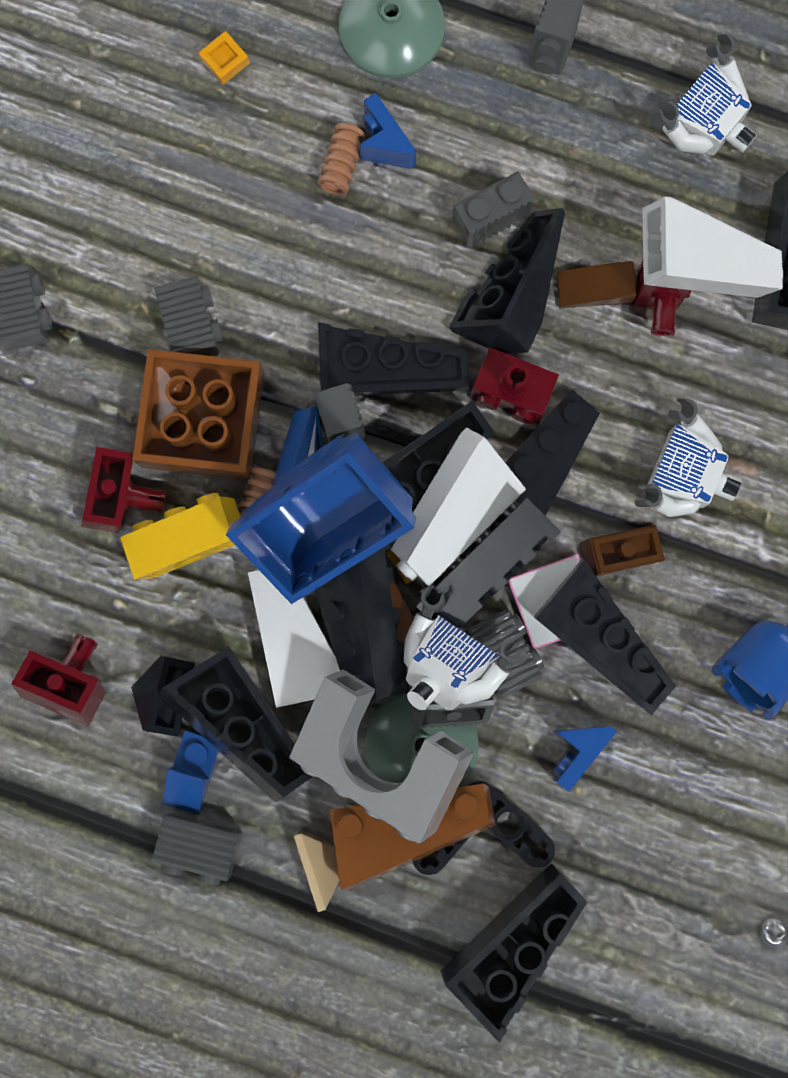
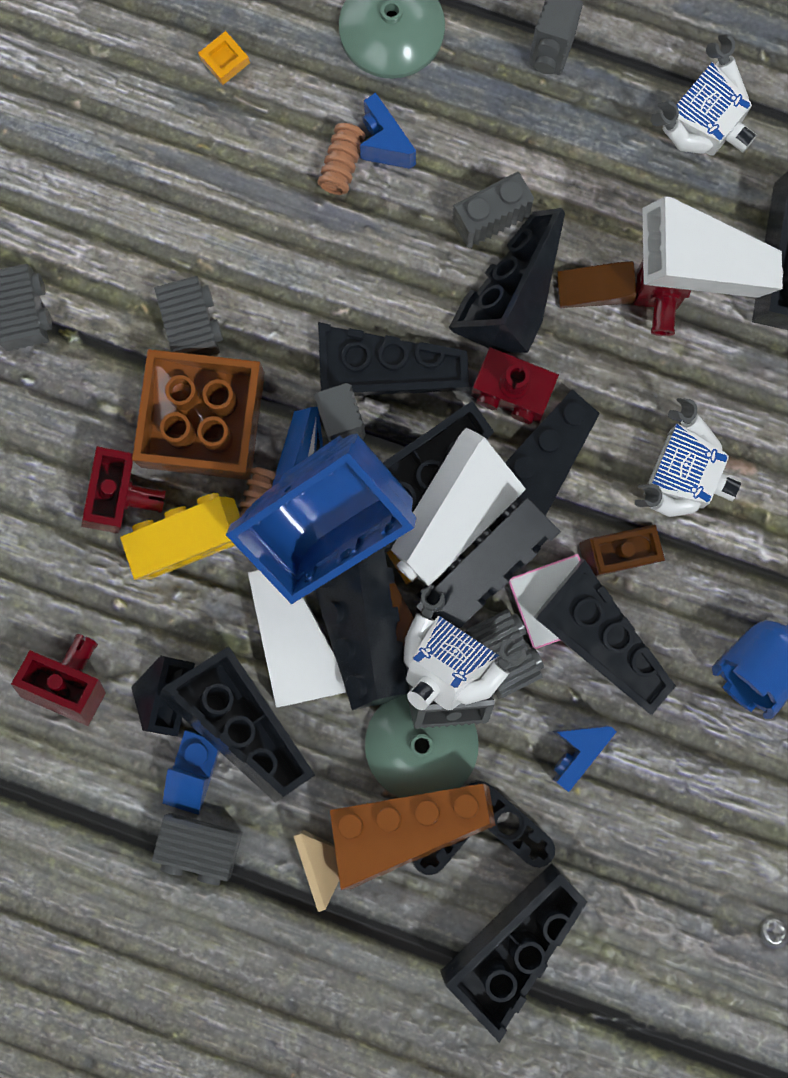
(330, 752): light grey arch -> none

